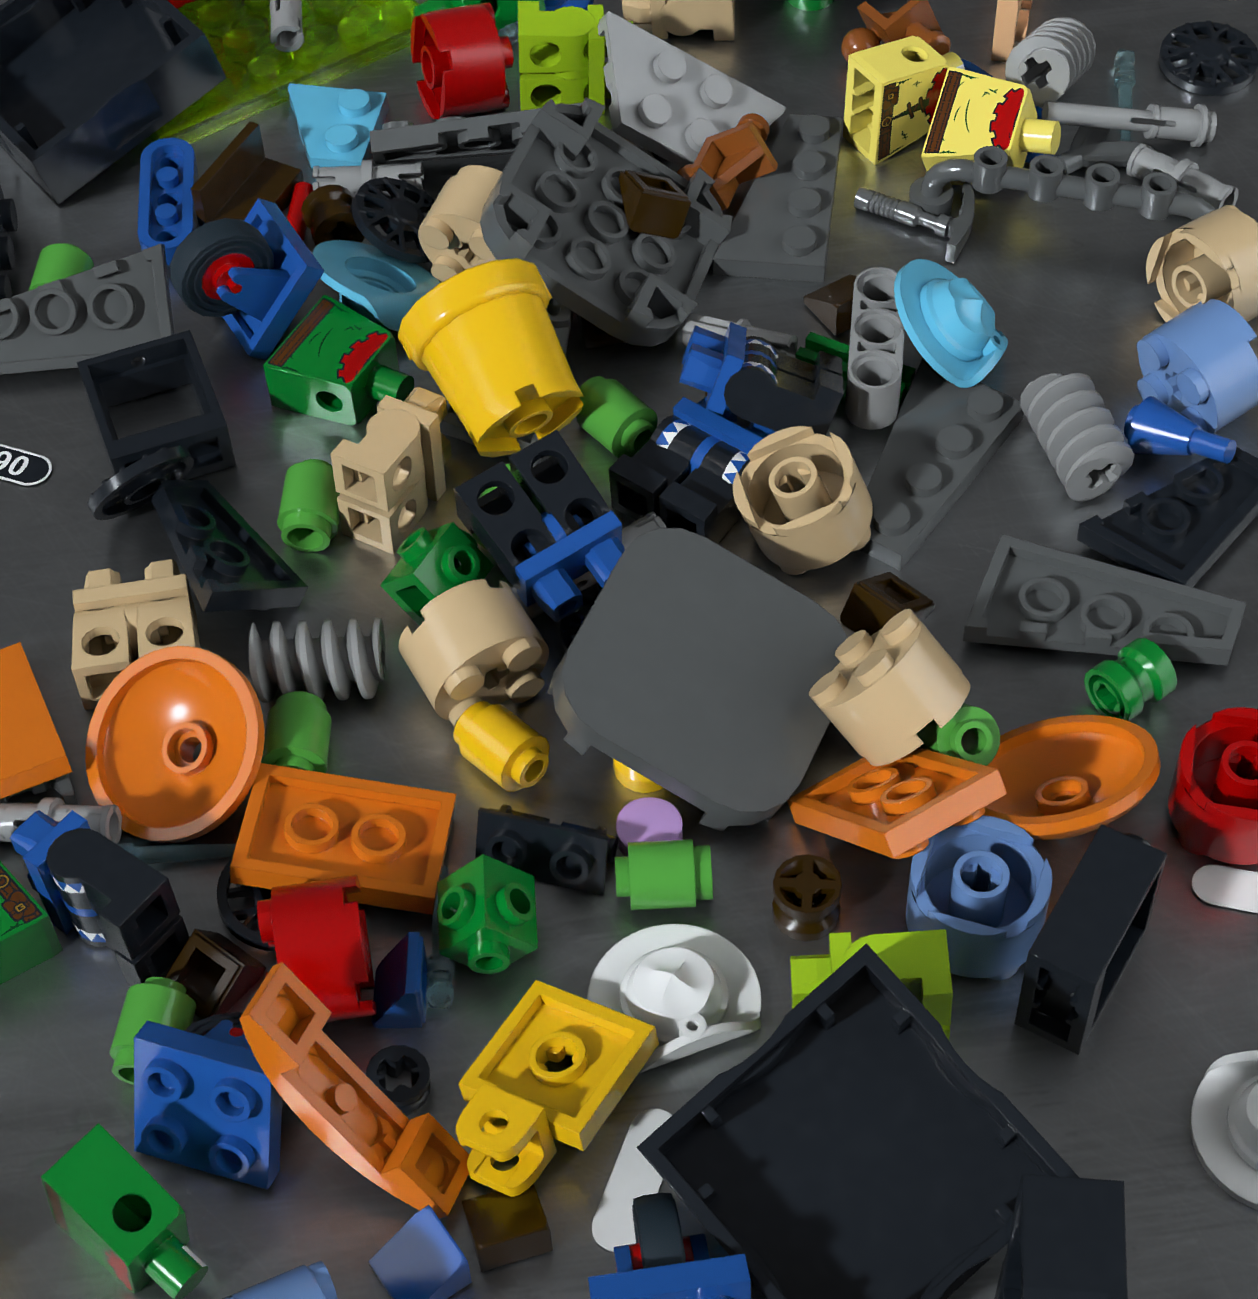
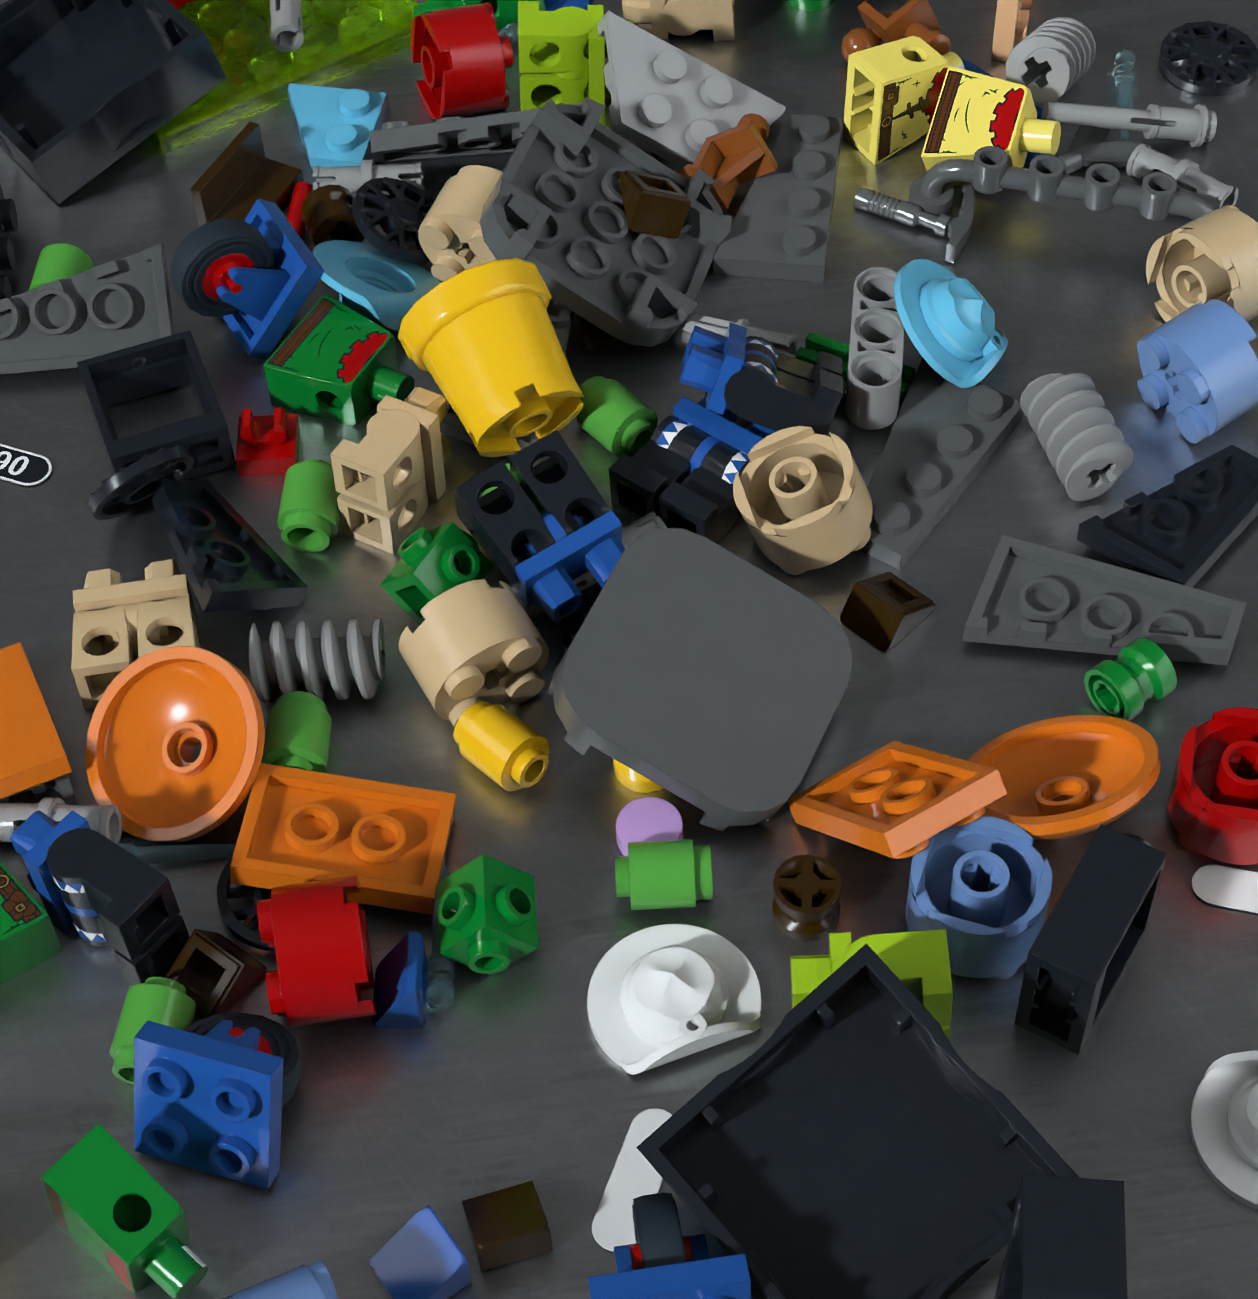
(165, 194): blue plate -> none
(267, 443): none -> red tile
(342, 1105): orange slope -> none
(393, 1062): black bush -> none
(527, 1104): yellow plate -> none
(550, 852): black hinge -> none
(833, 304): dark brown slope -> none
(890, 688): tan brick -> none
(967, 736): bright green brick -> none
(1161, 430): blue cone -> none

